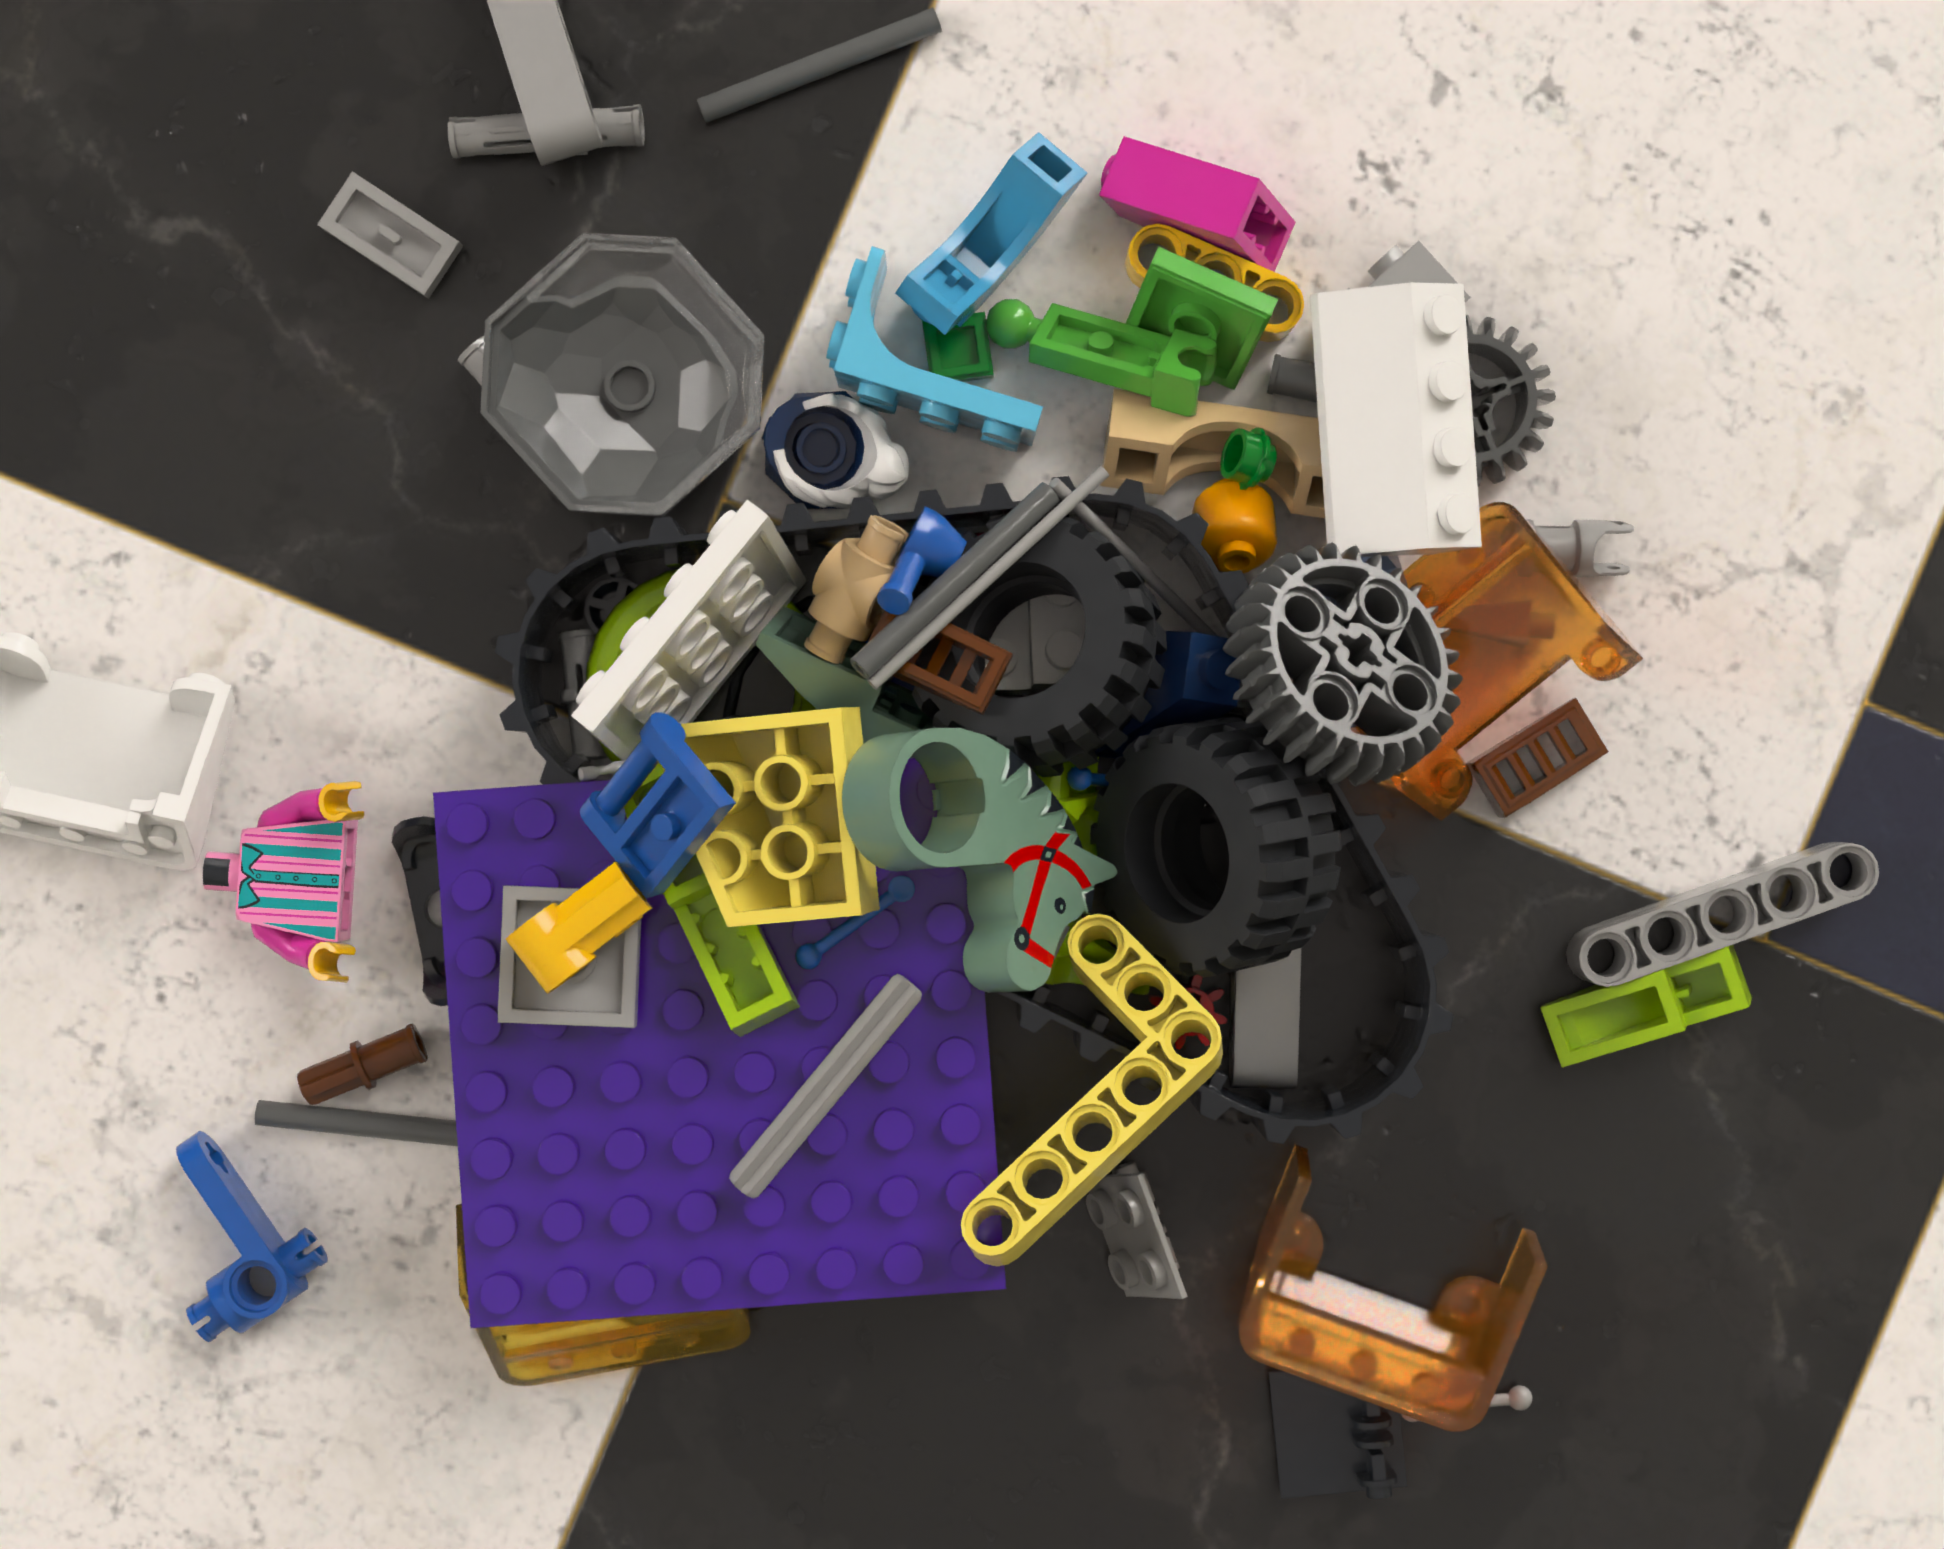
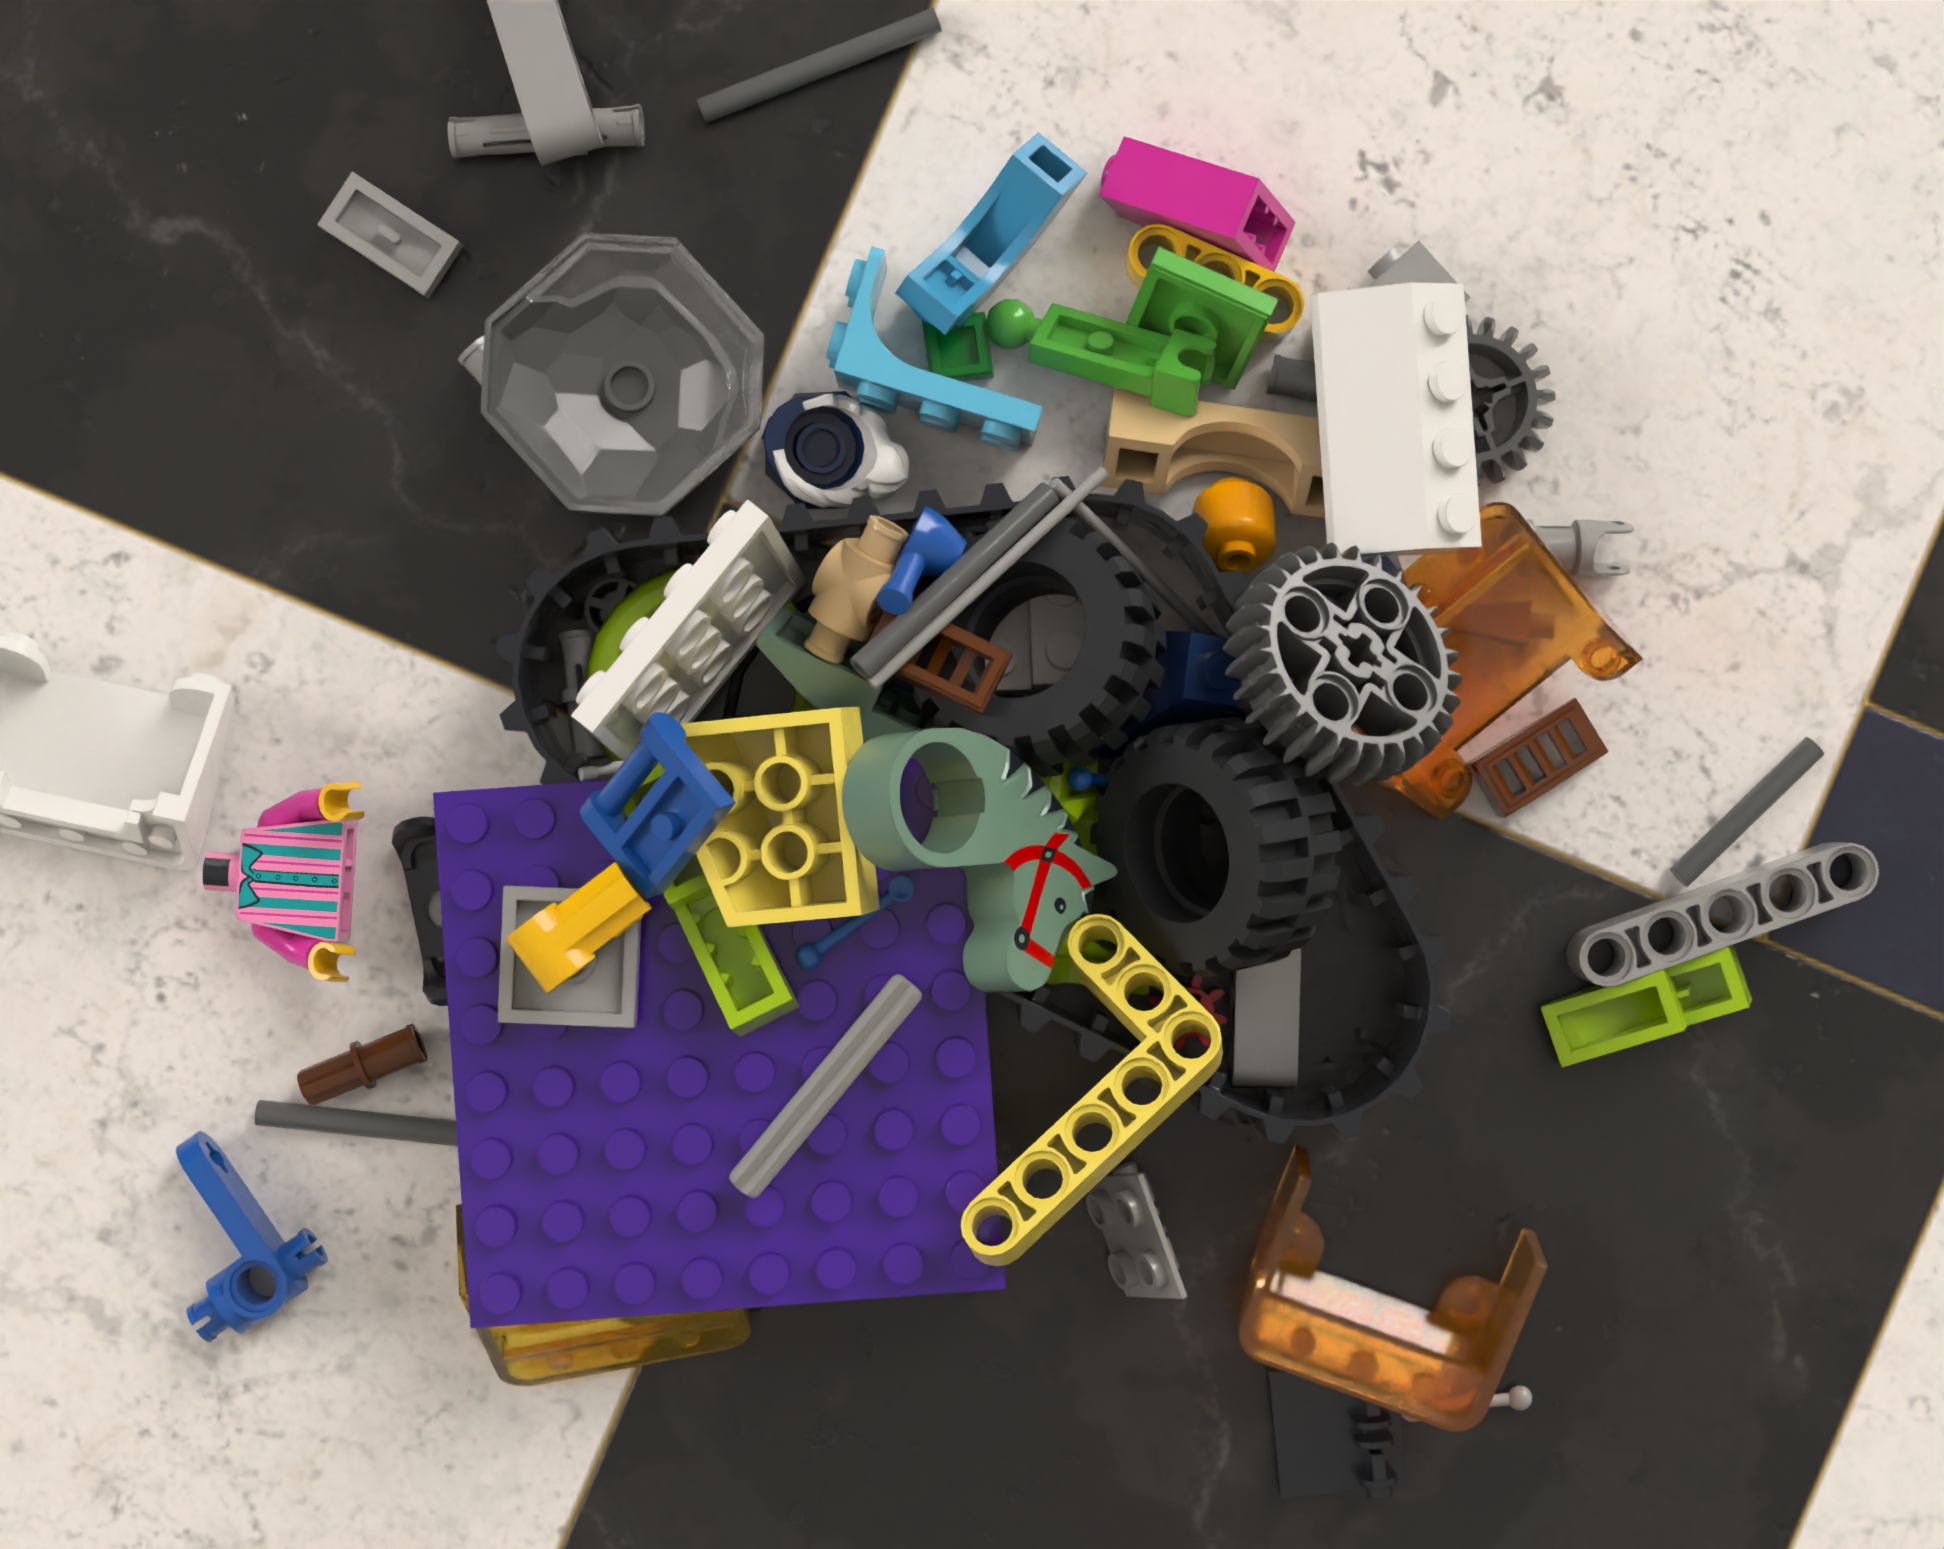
(1248, 457): green plate -> none
(1746, 811): none -> dark grey bar

